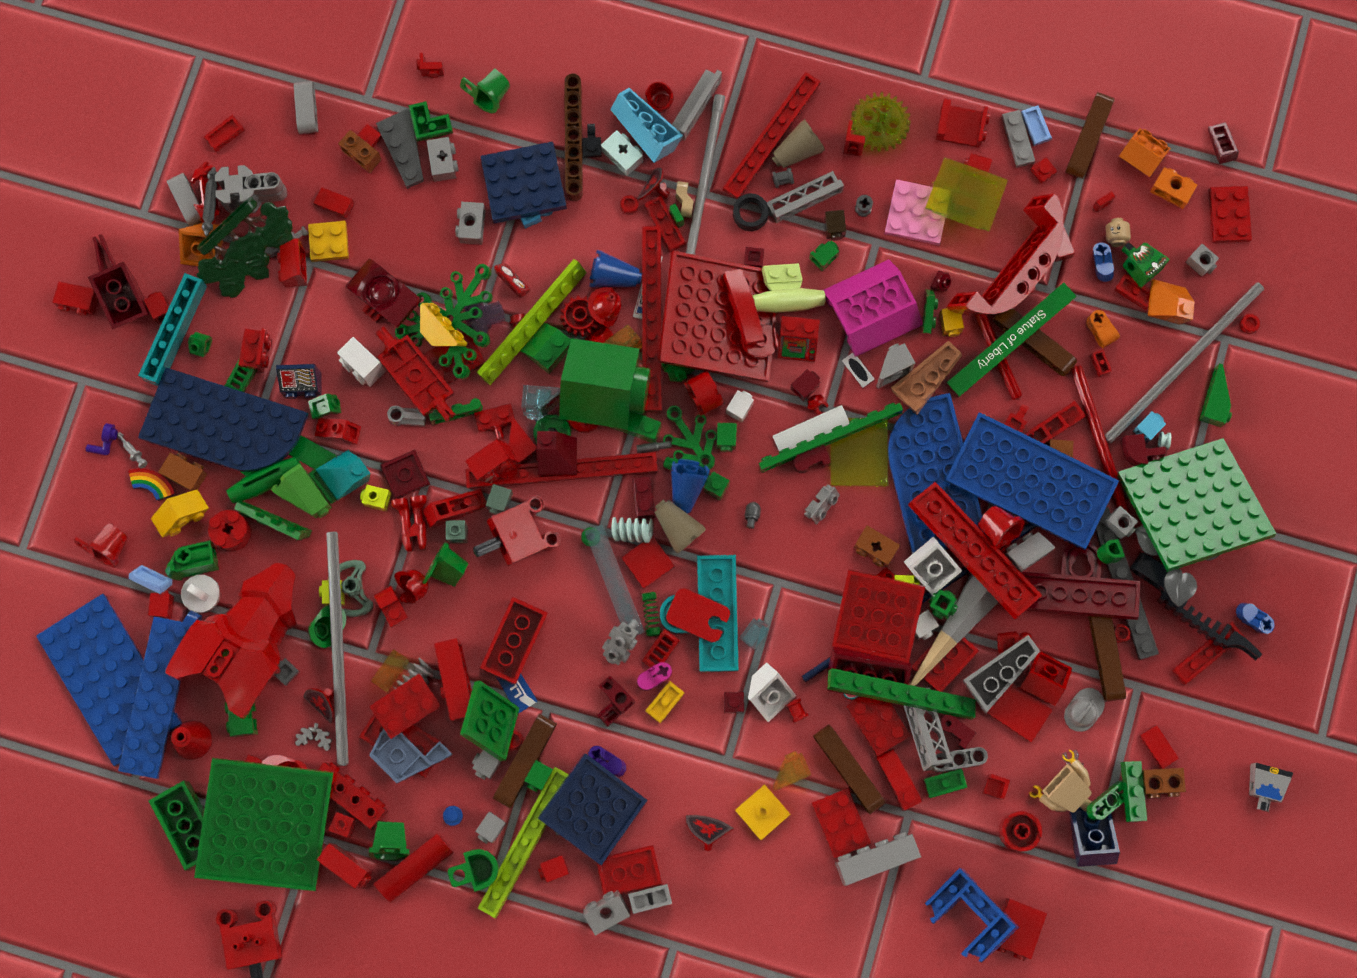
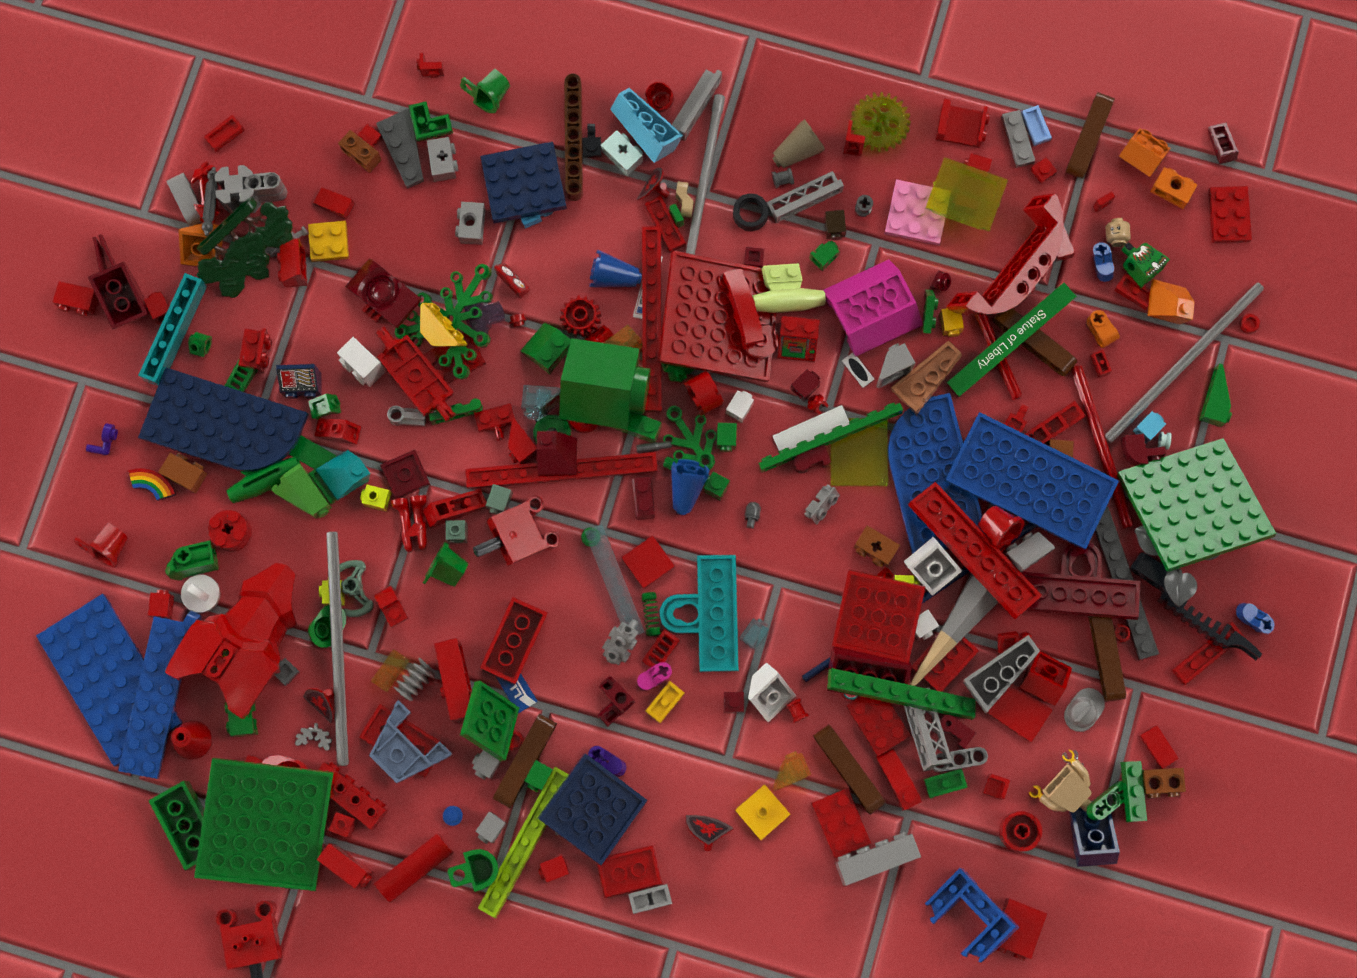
(135, 455): light grey piece -> none
(150, 579): light blue tile -> none
(178, 512): yellow brick -> none
(278, 523): green wing -> none
(305, 107): light grey beam -> none
(389, 842): green container -> none
(404, 706): red plate -> none
(412, 584): red helmet -> none
(492, 461): red brick -> none
(531, 322): lime plate -> none
(599, 922): light grey brick -> none
(604, 306): red helmet -> none
(629, 204): red tile -> none
(632, 531): light aqua piece -> none
(677, 525): dark tan cone -> none
(692, 612): red piece -> none
(771, 135): red plate -> none
(943, 597): green brick -> none
(1110, 552): green plate -> none
(1112, 523): light grey brick -> none
(1202, 252): light grey brick -> none
(1268, 784): light grey torso -> none

